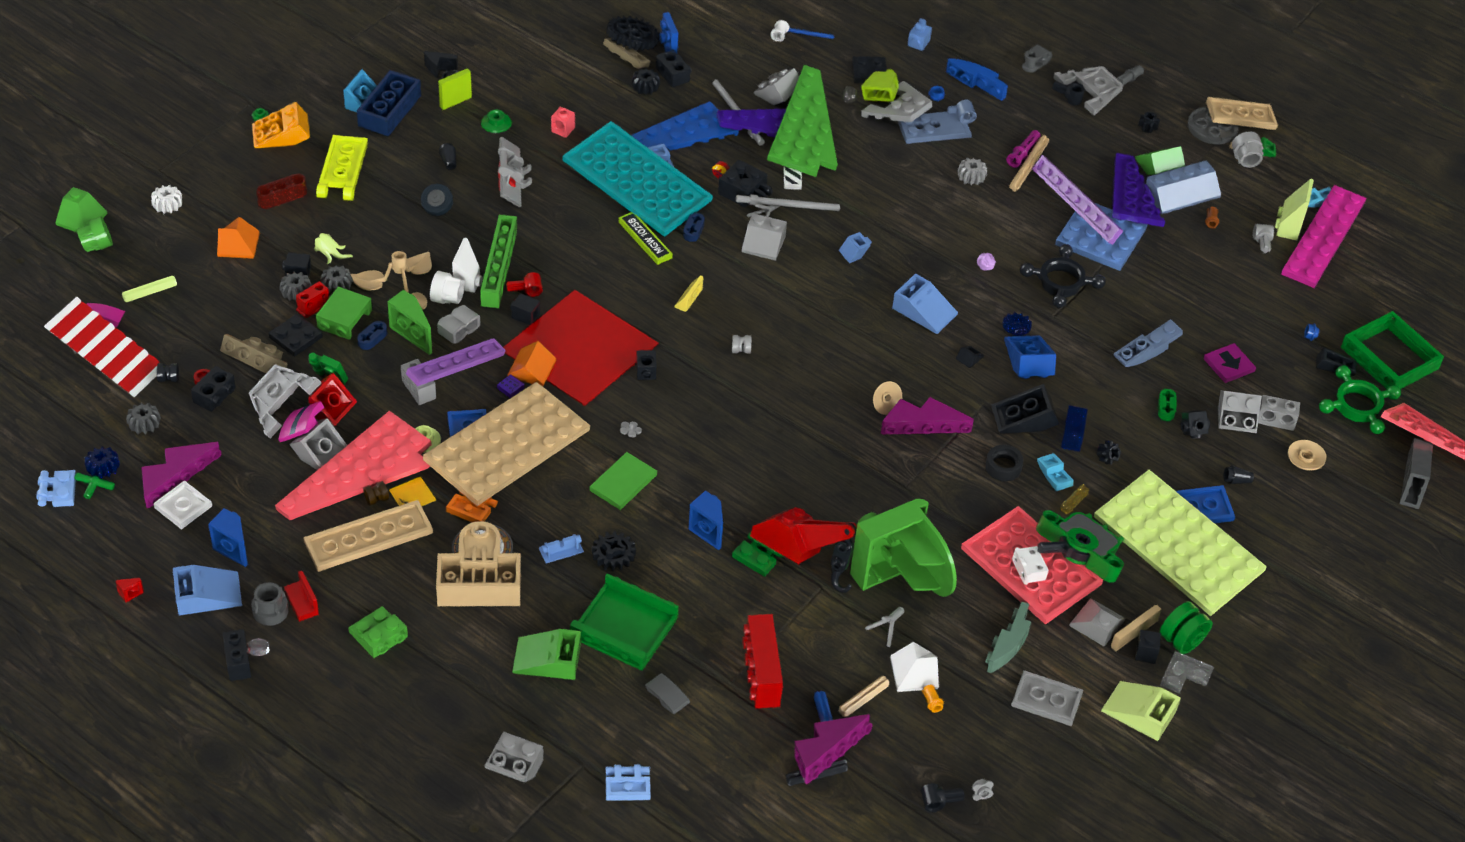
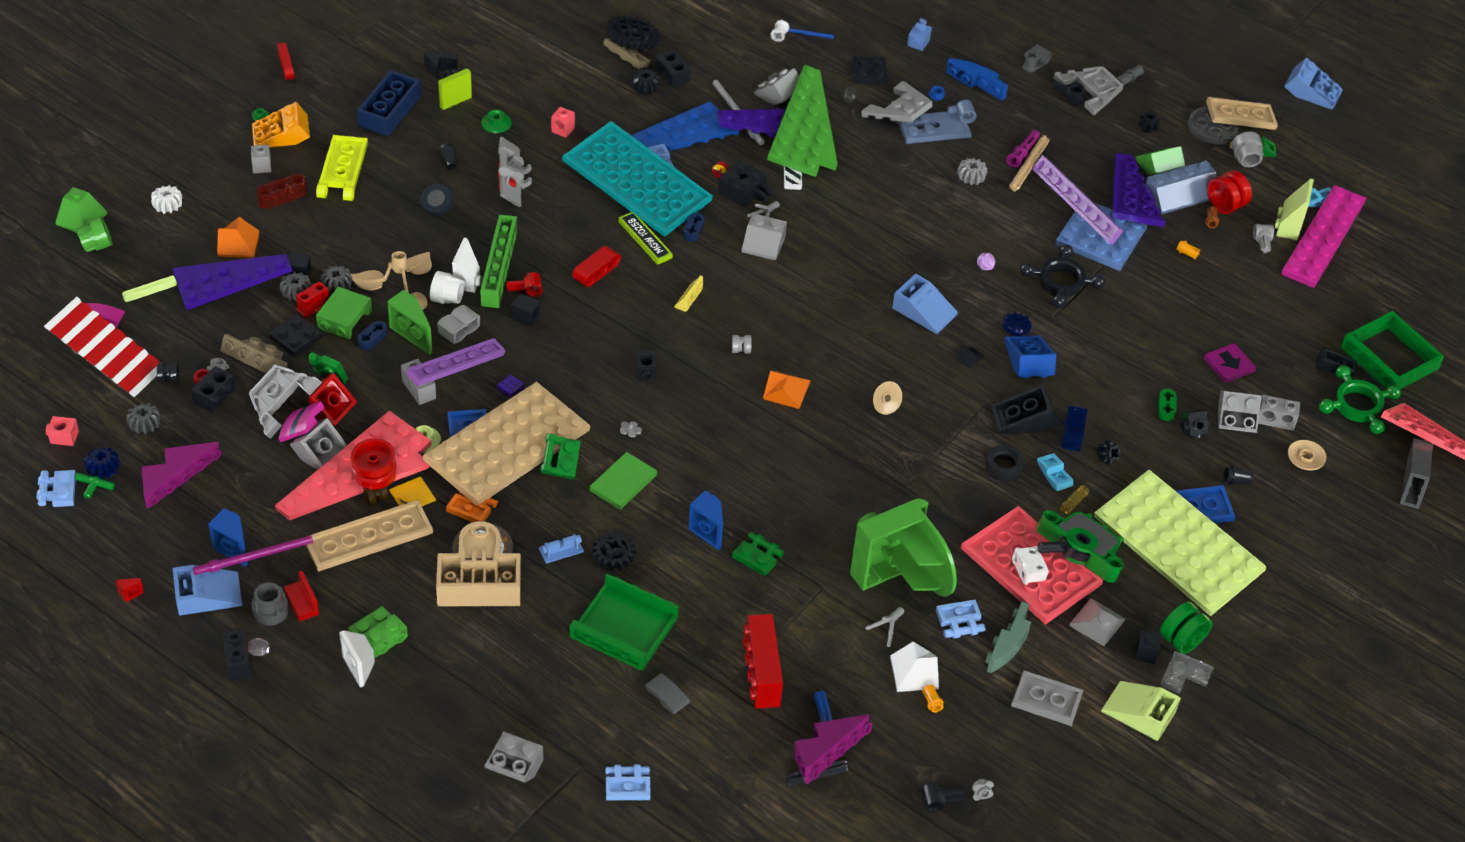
(62, 430): none -> coral brick
(182, 504): white plate -> none
(215, 565): none -> magenta bar
(216, 280): none -> dark purple wing
(221, 363): none -> light grey plate
(261, 159): none -> light grey brick
(285, 61): none -> red beam
(328, 246): yellowish green piece -> none
(357, 655): none -> white slope
(358, 91): dark azure slope -> none
(374, 463): none -> red wheel
(533, 364): orange slope -> none
(548, 654): bright green slope -> none
(566, 459): none -> green plate
(588, 346): red piece -> none
(596, 266): none -> red beam
(669, 33): blue plate -> none
(753, 199): light grey bar -> none
(786, 389): none -> orange slope
(801, 537): red slope -> none
(855, 247): medium blue brick -> none
(863, 696): tan axle -> none
(881, 86): lime torso -> none
(930, 418): magenta slope -> none
(960, 613): none -> light blue plate
(1133, 629): tan tile -> none
(1148, 346): sand blue slope -> none
(1188, 249): none -> light orange pin
(1229, 192): none -> red wheel
(1311, 331): blue plate -> none
(1313, 85): none -> medium blue slope

